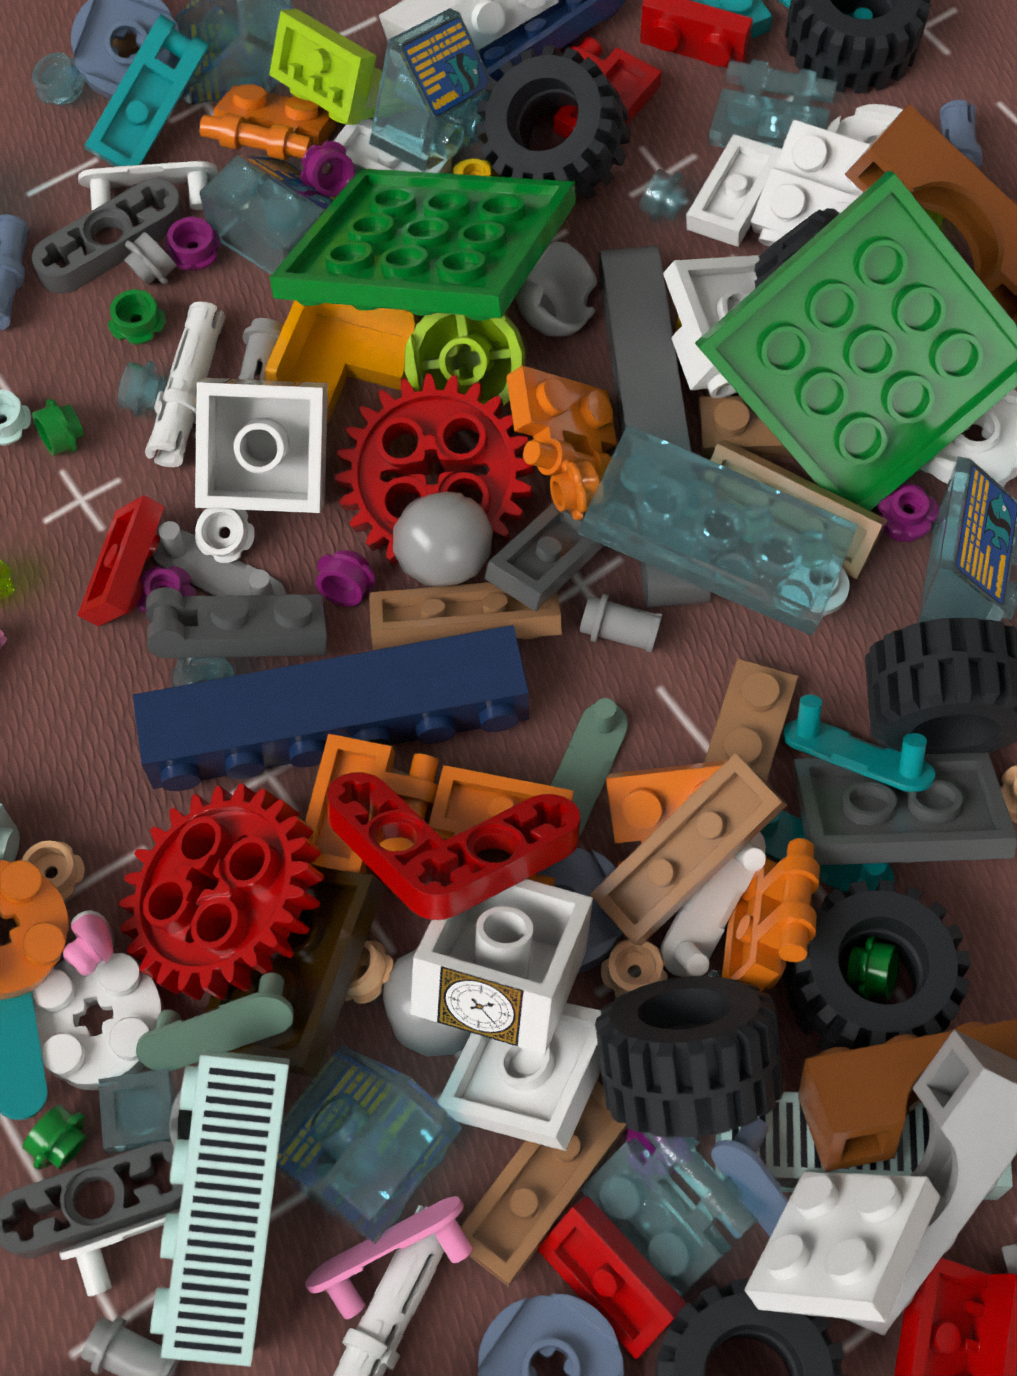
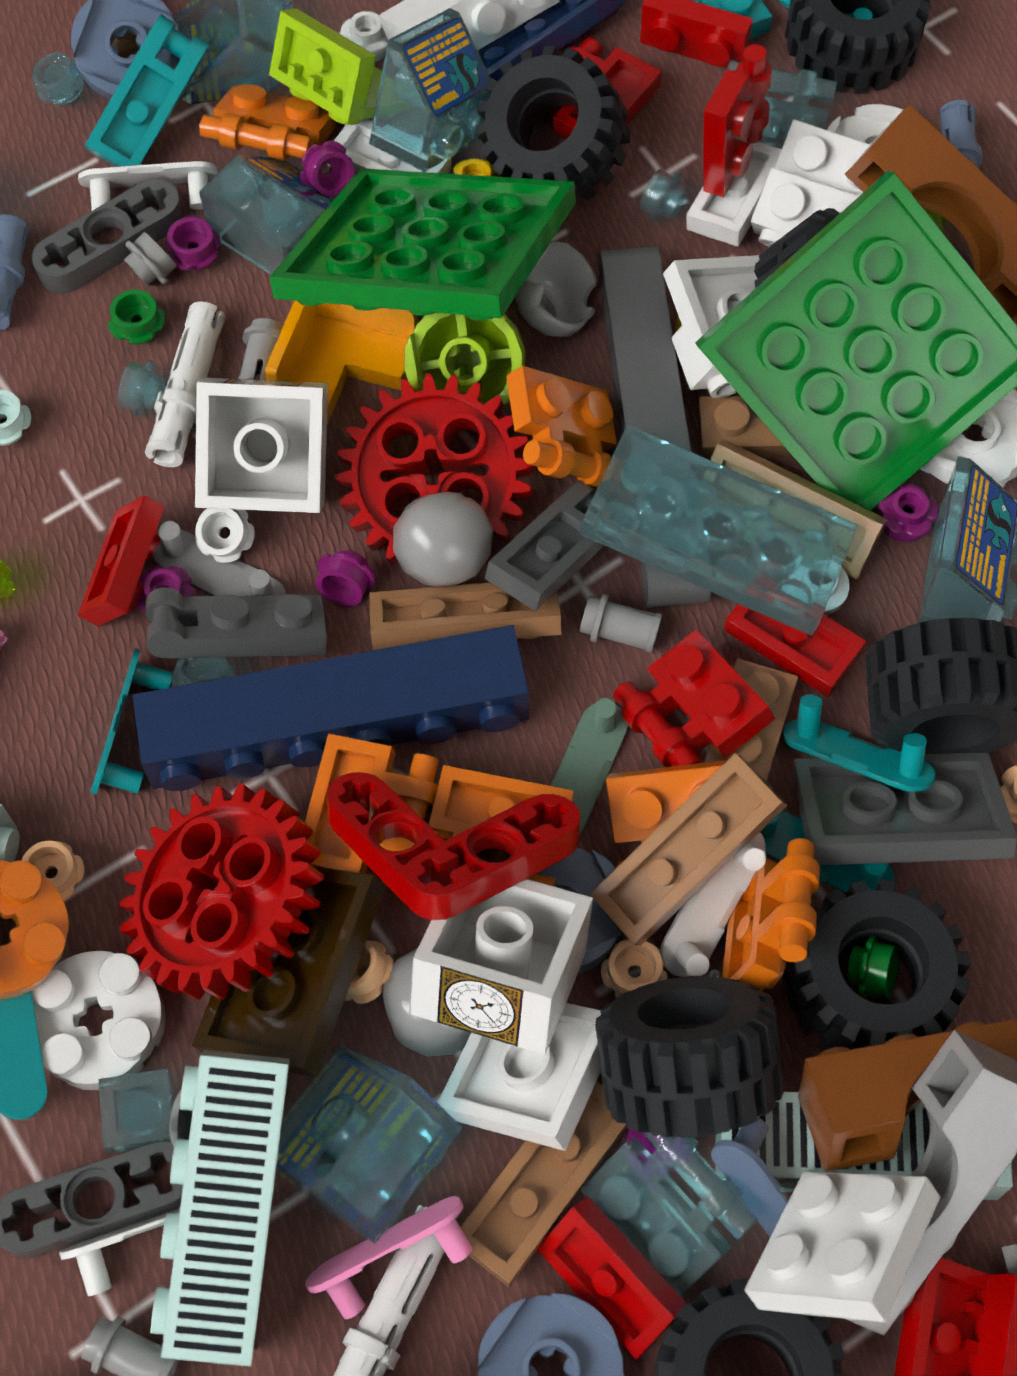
(56, 1138): green plate -> none
(58, 427): green plate -> none
(92, 943): bright pink arm -> none
(111, 773): none -> teal piece
(233, 1025): sand green piece -> none
(367, 32): none -> white plate
(574, 487): orange plate -> none
(707, 691): none -> red plate
(735, 120): none -> red plate
(815, 659): none -> red plate

